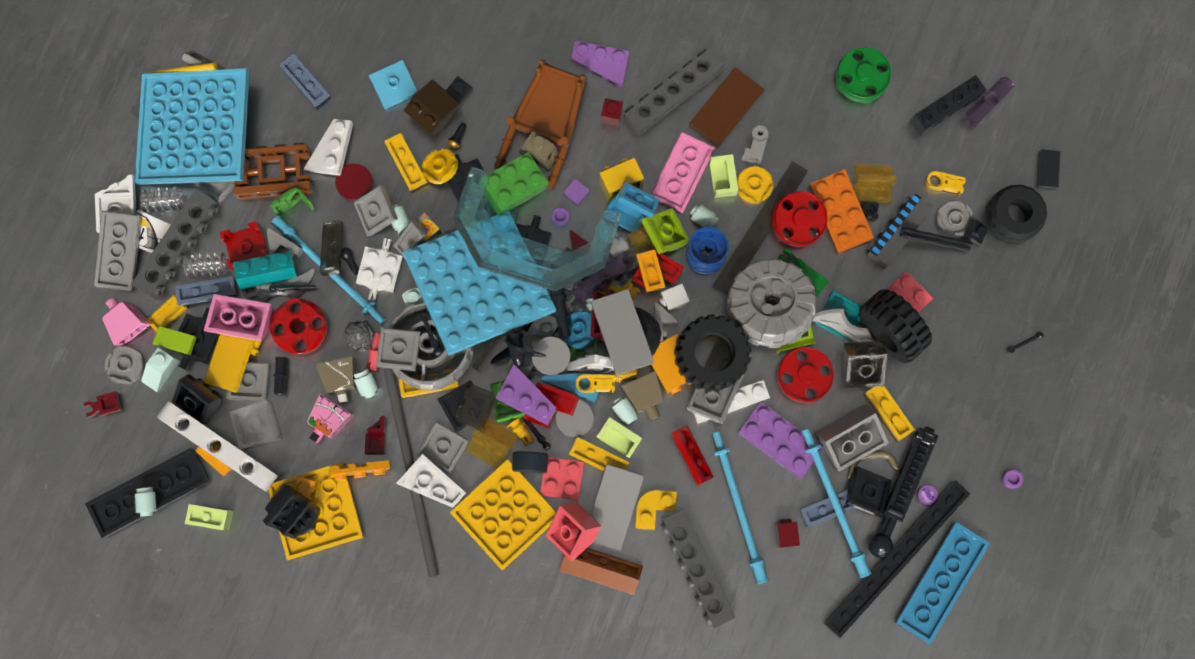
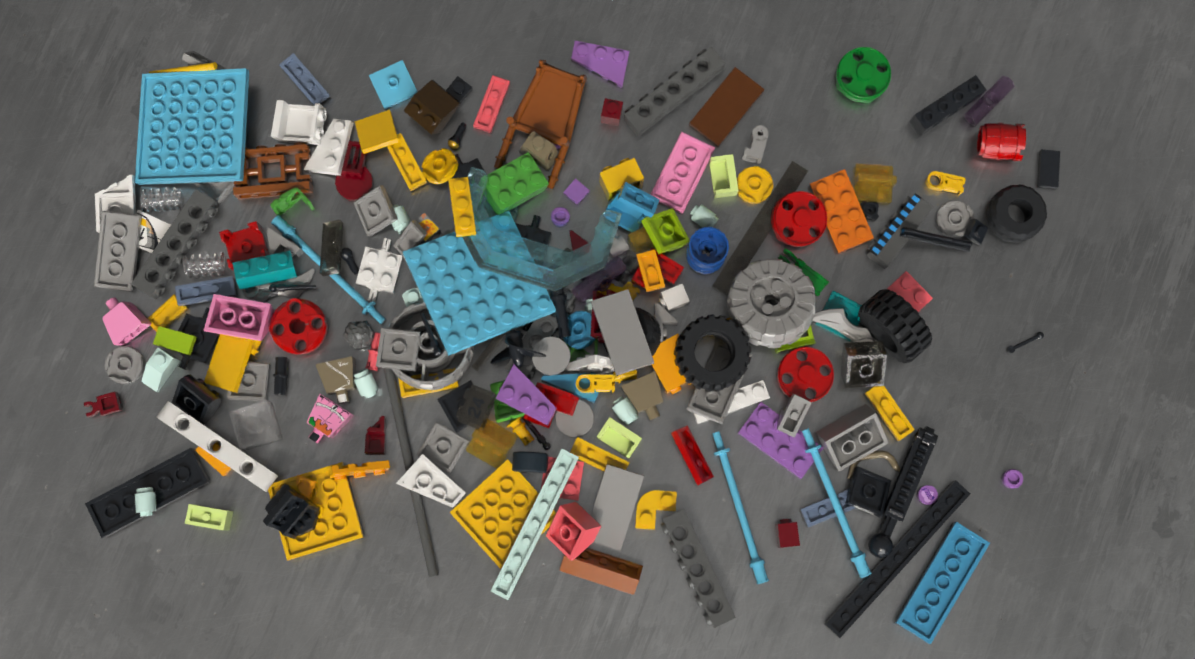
(298, 123): none -> white panel
(353, 171): none -> dark red tile
(376, 131): none -> yellow tile
(462, 207): none -> yellow plate
(491, 104): none -> coral tile
(534, 524): none -> light aqua plate
(793, 415): none -> light grey slope
(1001, 141): none -> red piece

